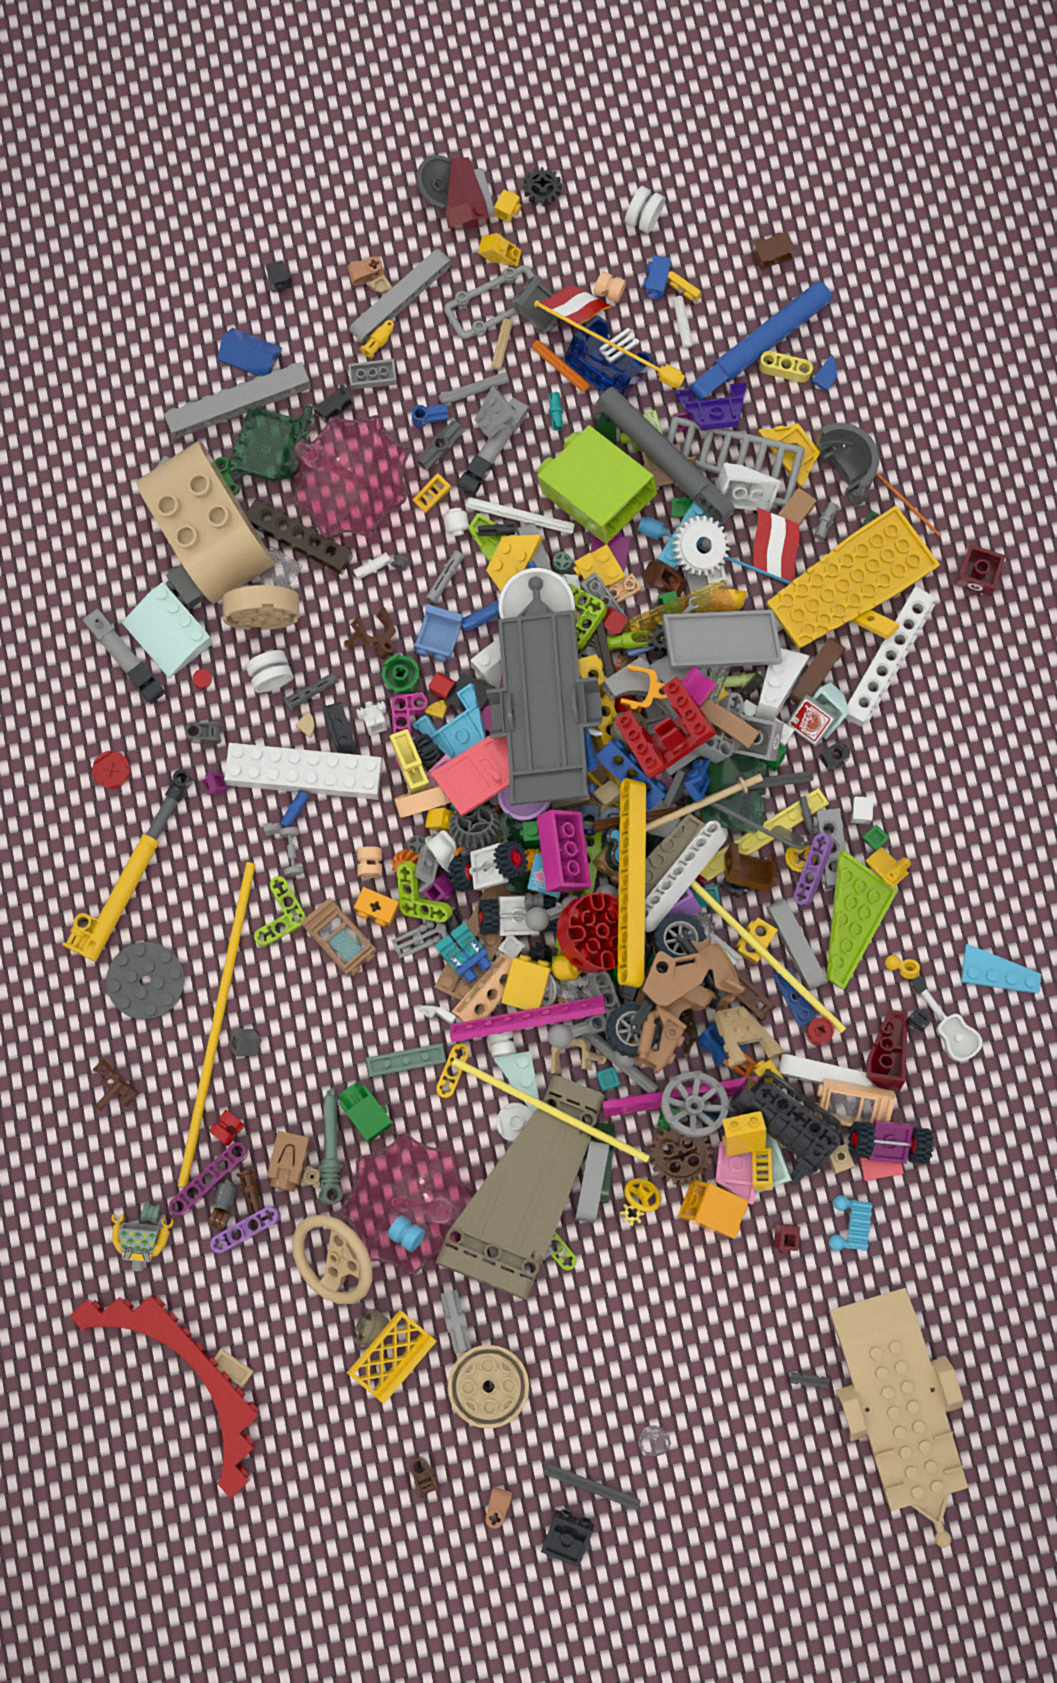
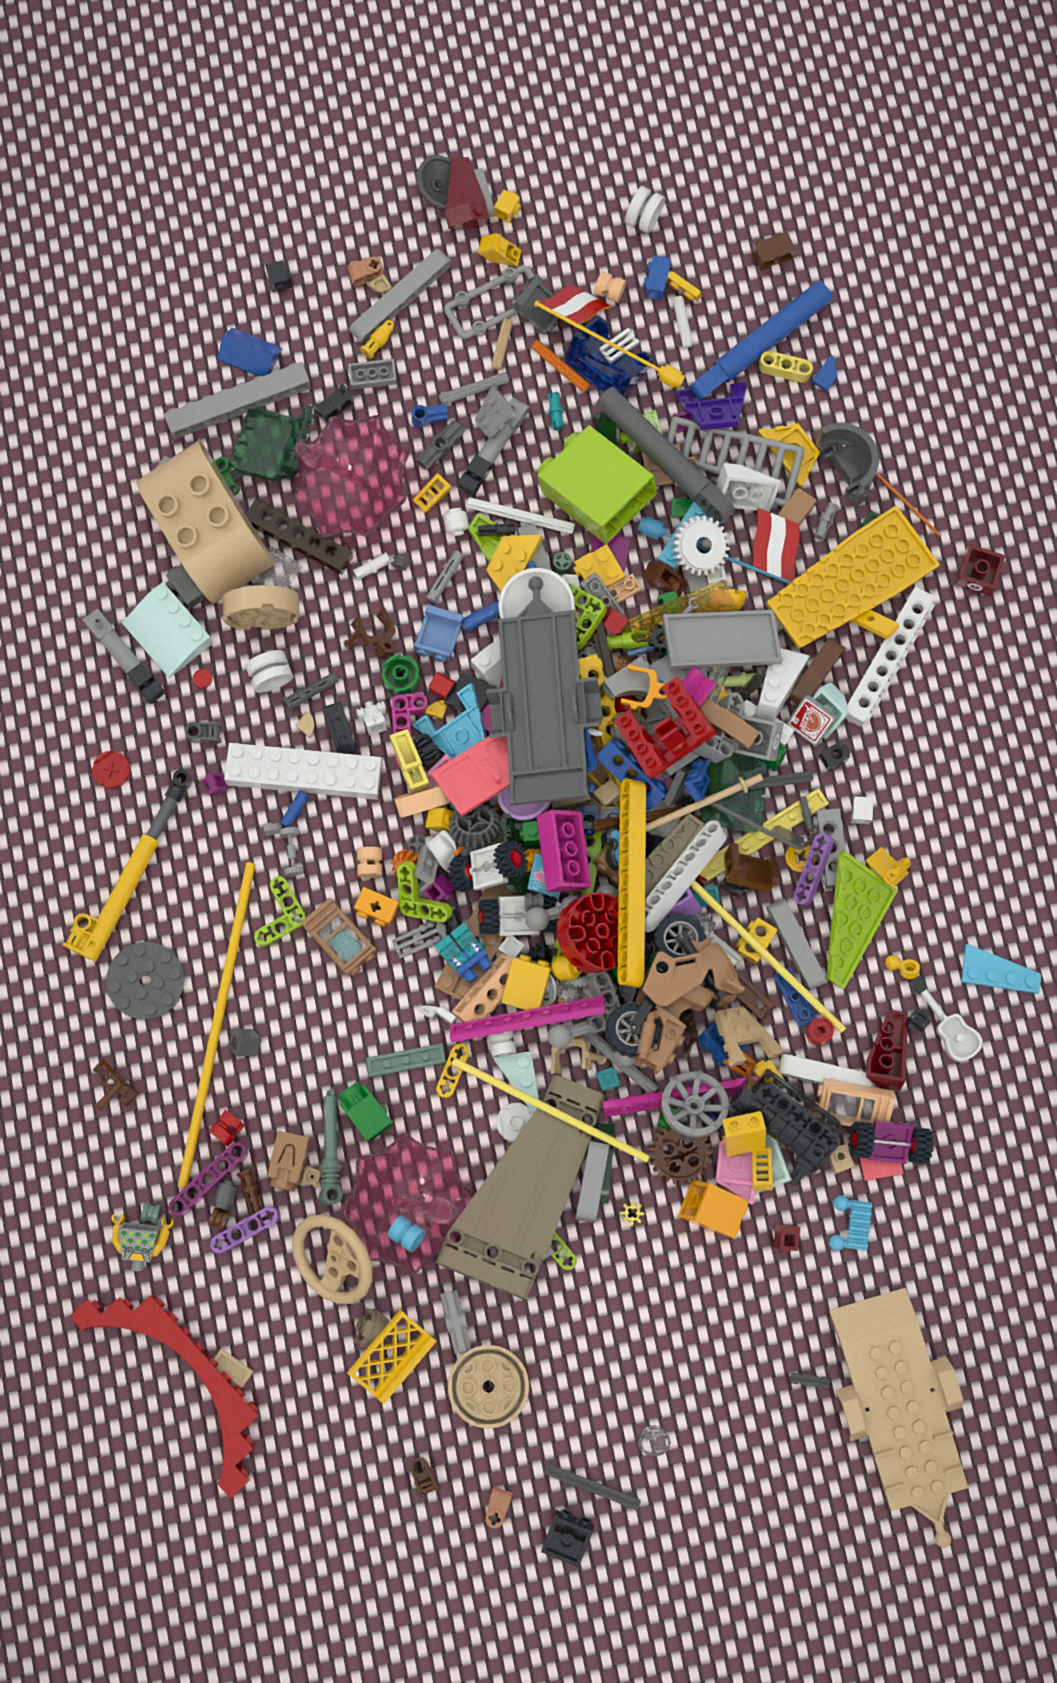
(549, 192): black gear -> none
(643, 1192): yellow piece -> none
(875, 838): green plate -> none

